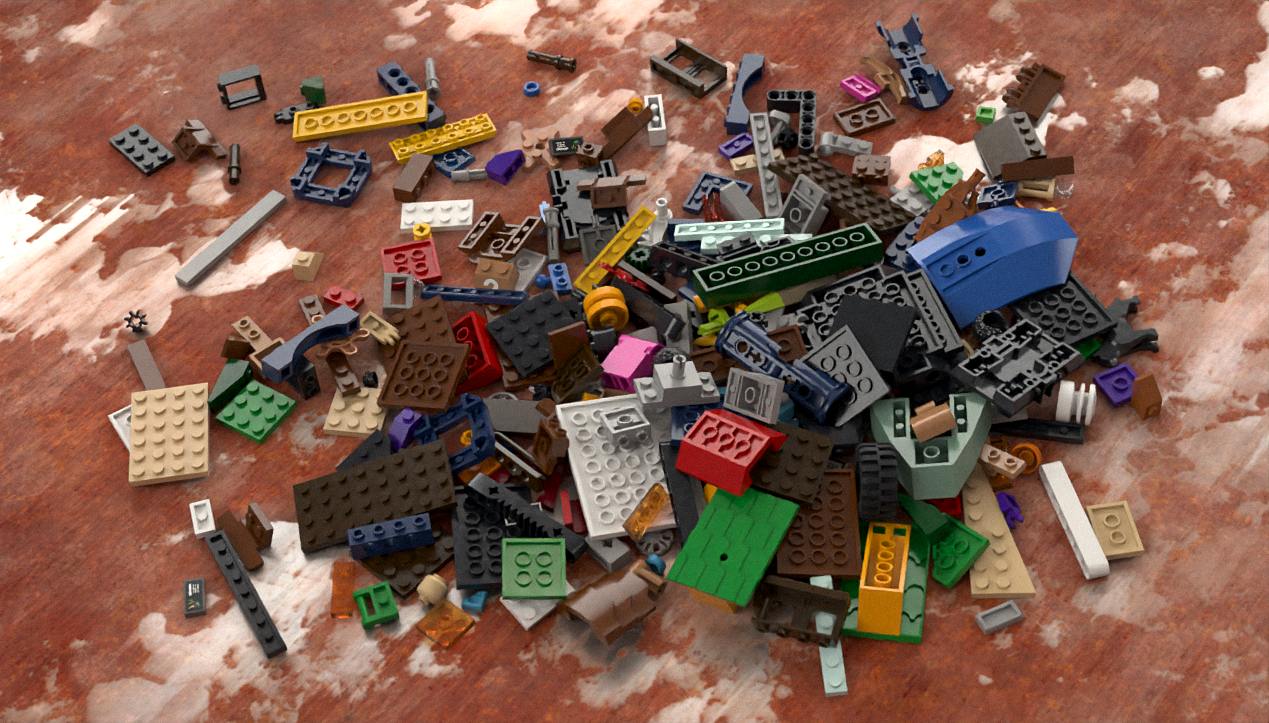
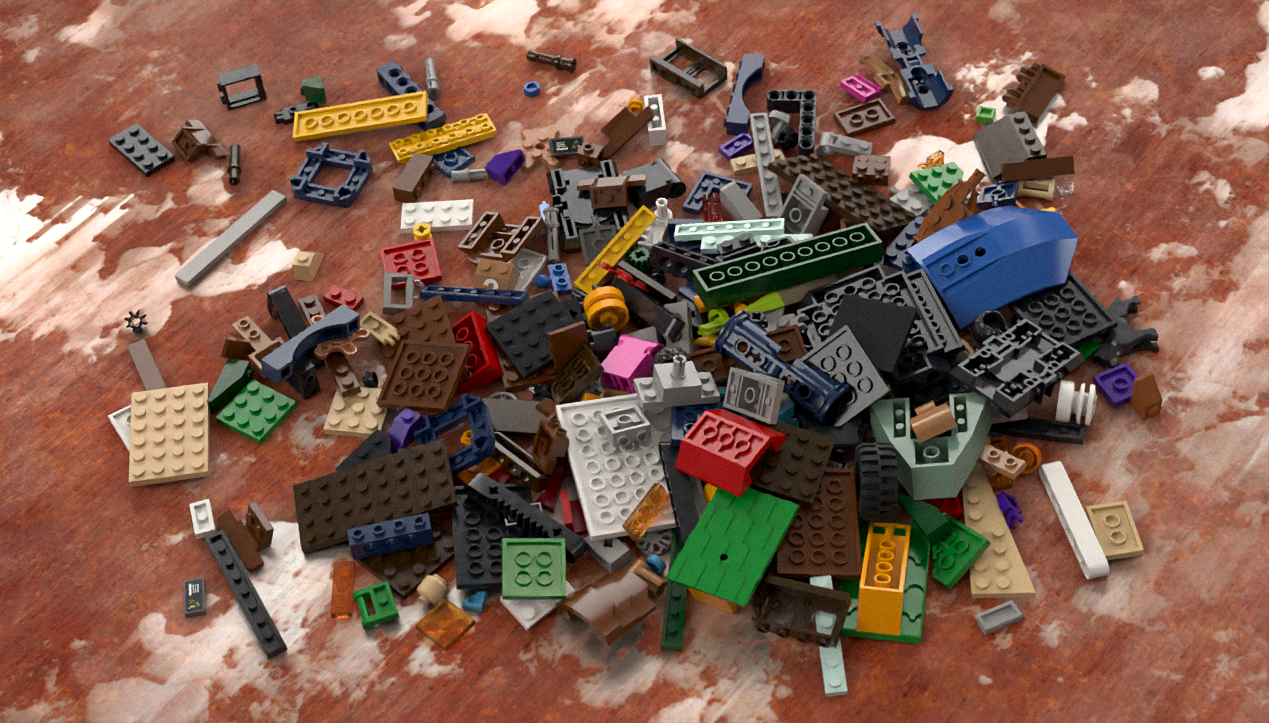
(282, 306): none -> black beam
(660, 184): none -> black piece
(674, 607): none -> dark green plate

